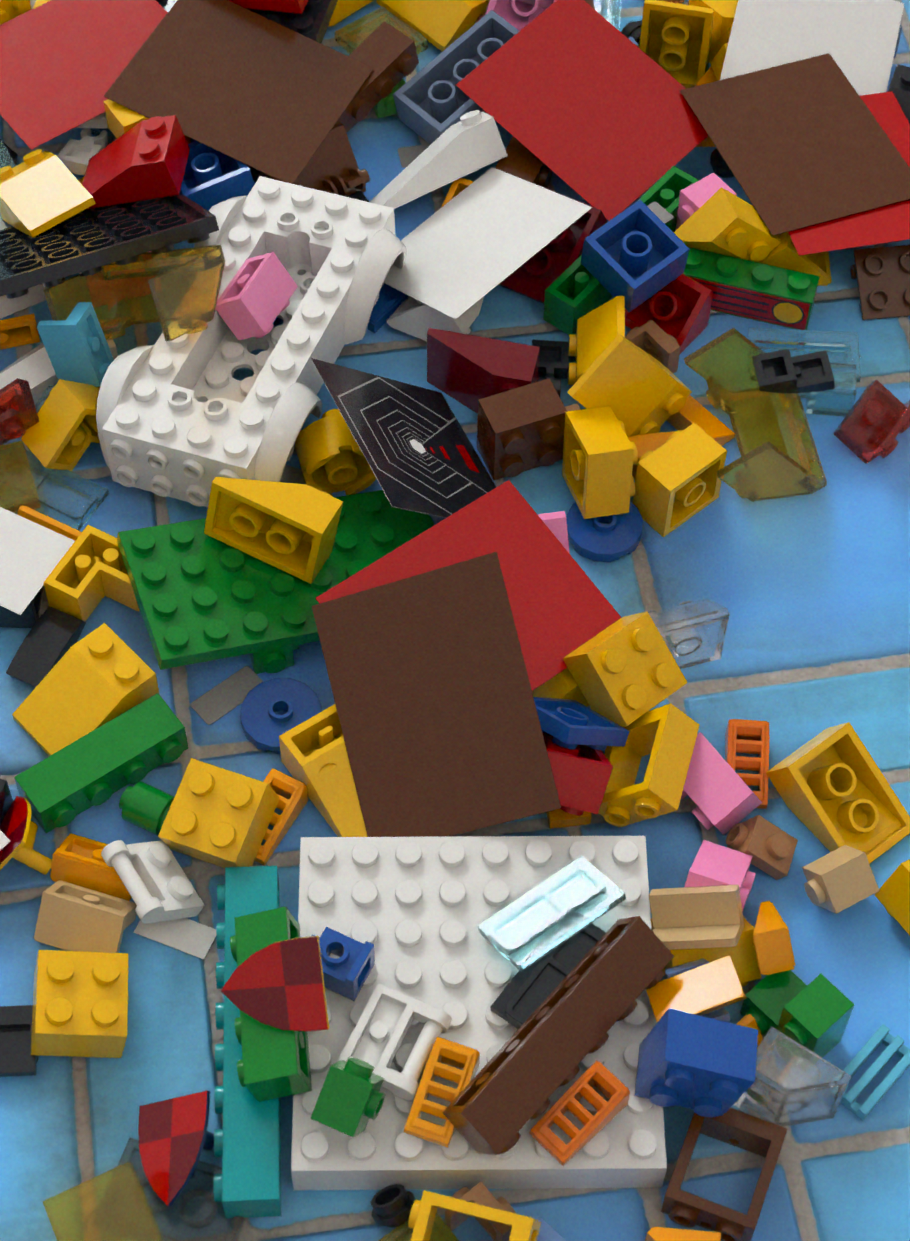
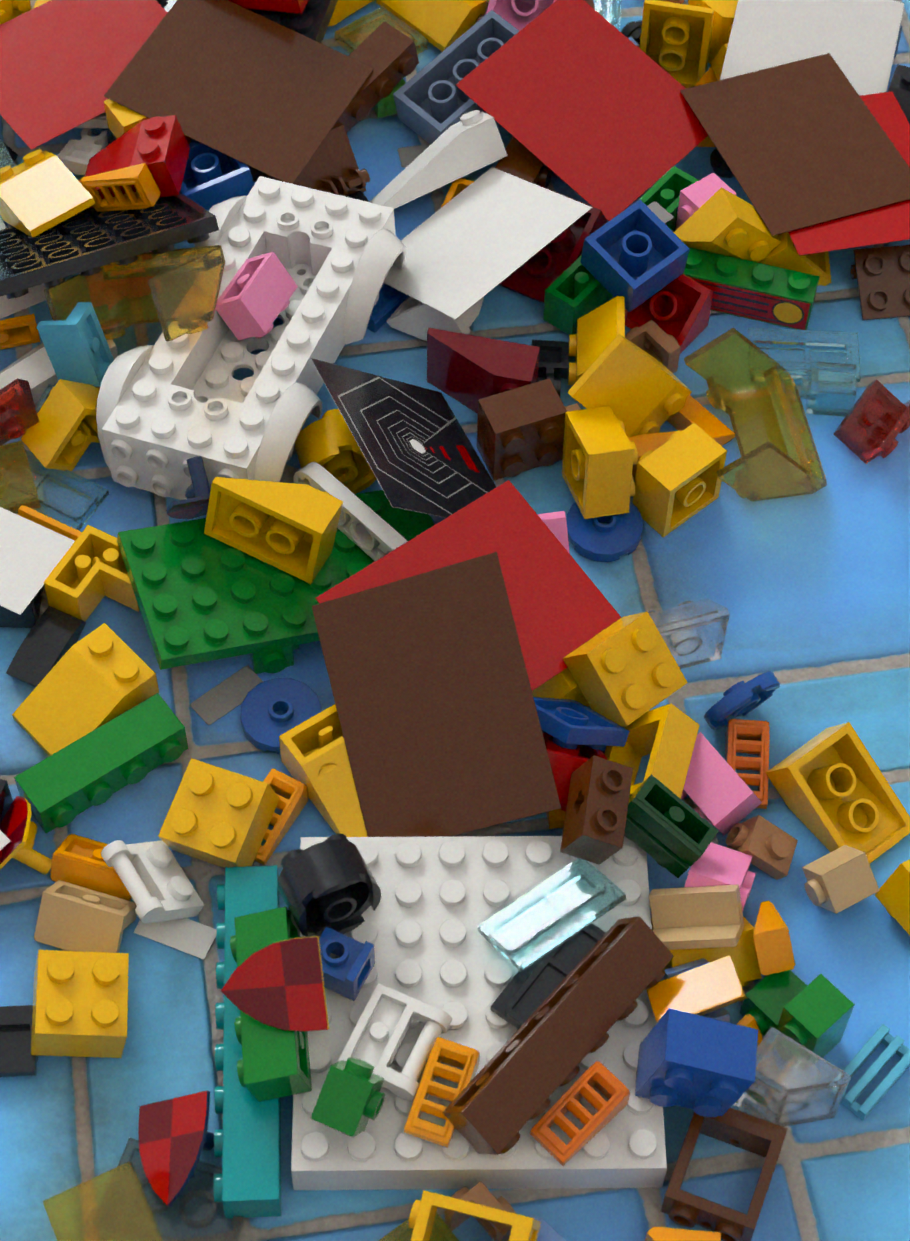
(137, 175): none -> light orange slope
(145, 806): green brick -> none
(196, 494): none -> dark blue shield
(328, 886): none -> black brick
(356, 518): none -> white beam
(392, 1206): black plate -> none
(596, 810): none -> reddish brown brick
(667, 827): none -> dark green brick
(742, 699): none -> blue plate
(798, 374): black slope -> none

